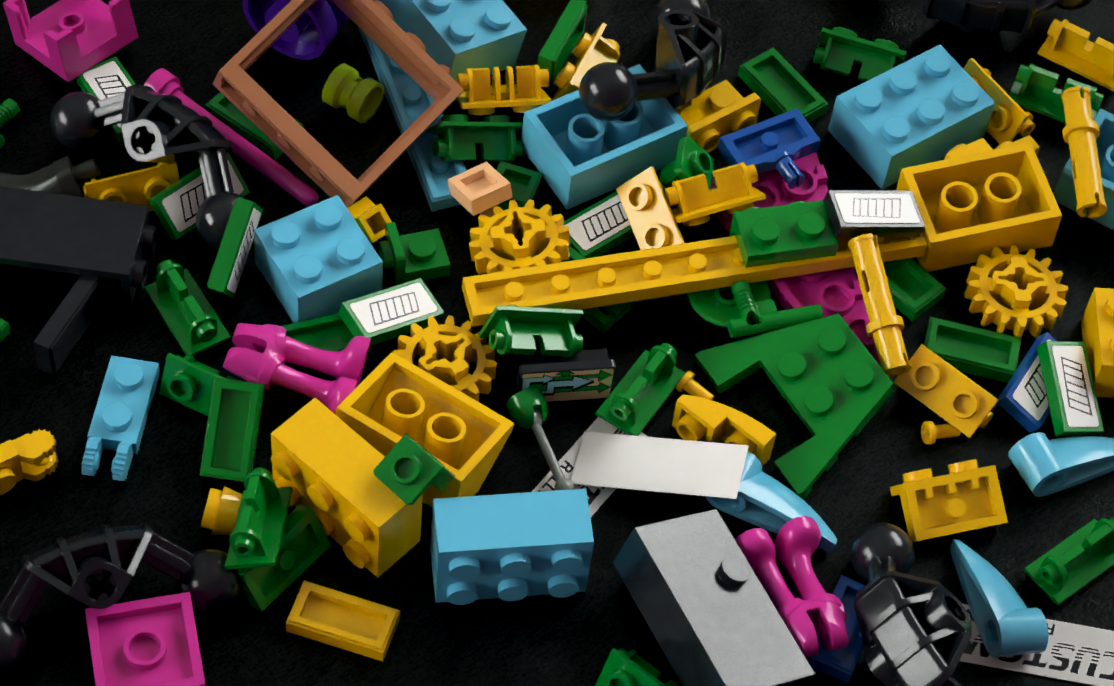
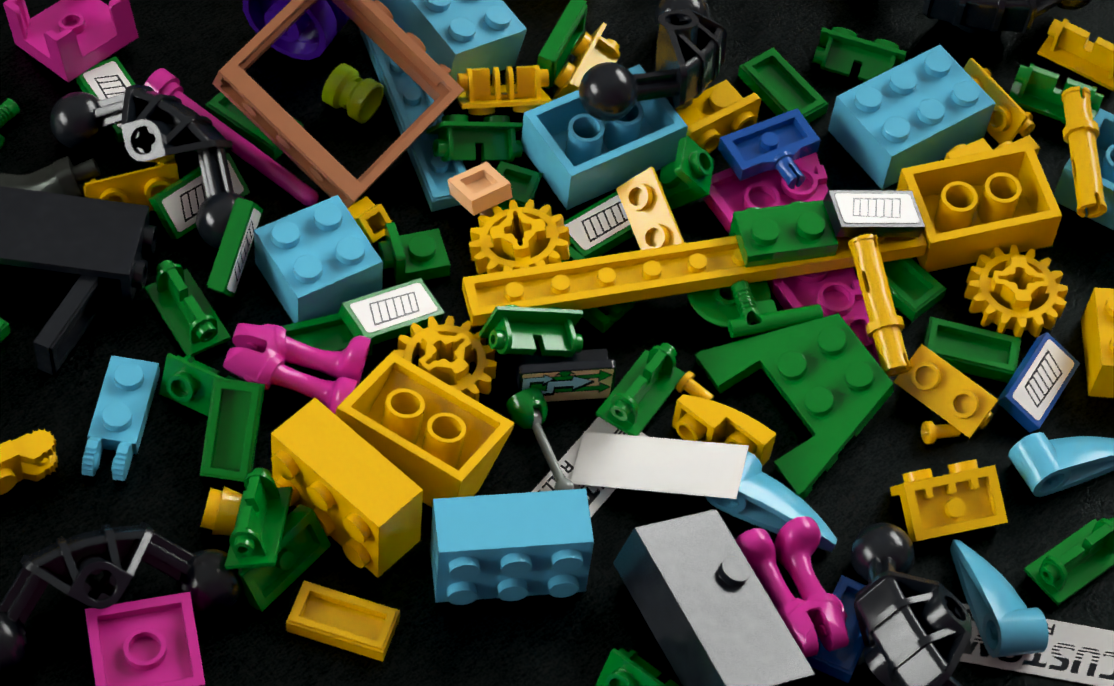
(411, 470): green bracket -> none
(697, 201): yellow hinge -> none
(1070, 389): tile -> none

